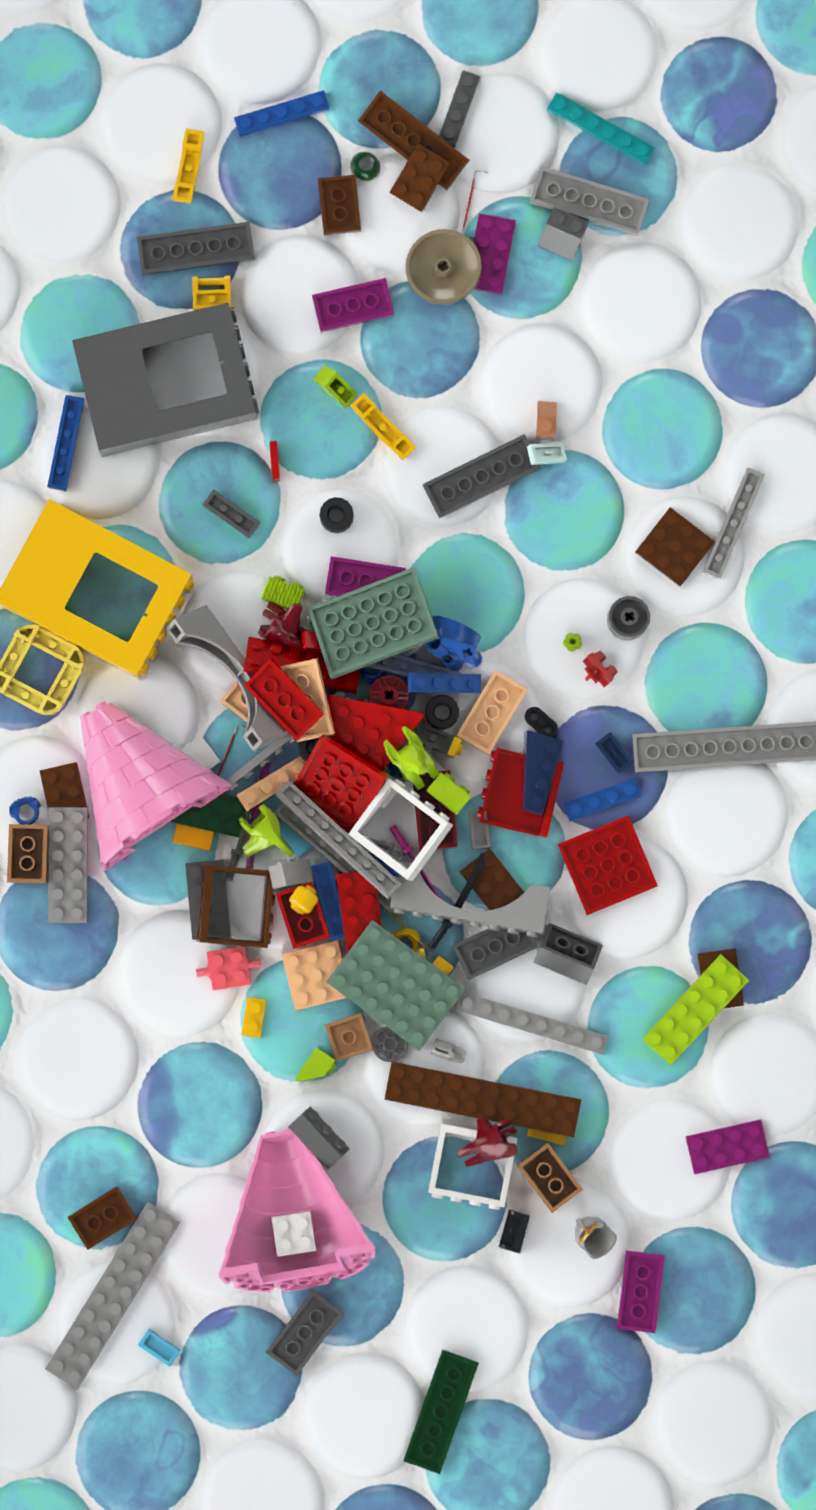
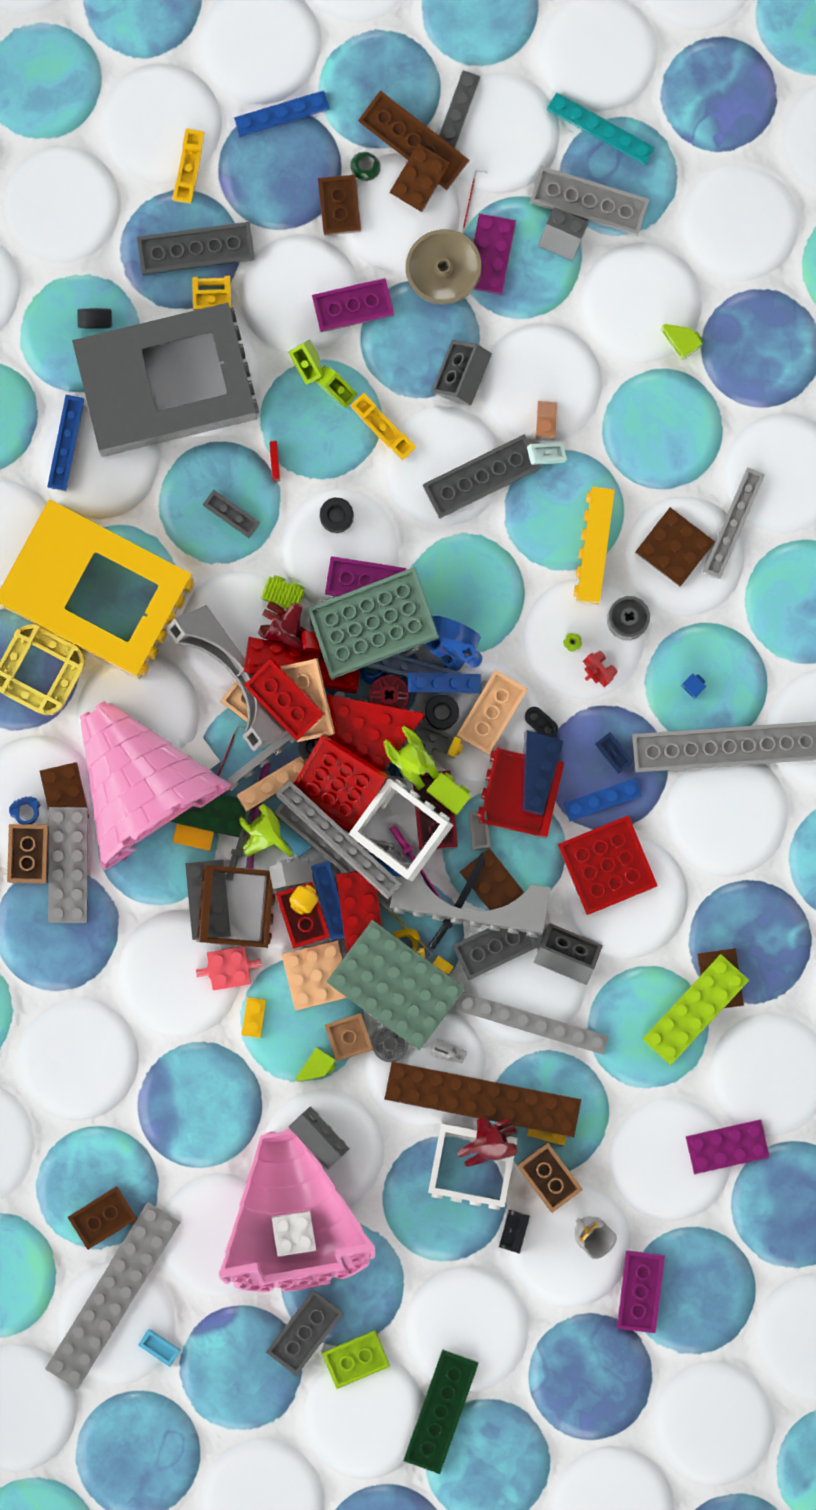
(94, 318): none -> black tyre
(307, 361): none -> lime slope
(355, 1359): none -> lime tile
(461, 372): none -> dark grey slope
(595, 545): none -> yellow brick
(682, 339): none -> lime slope
(694, 685): none -> blue plate

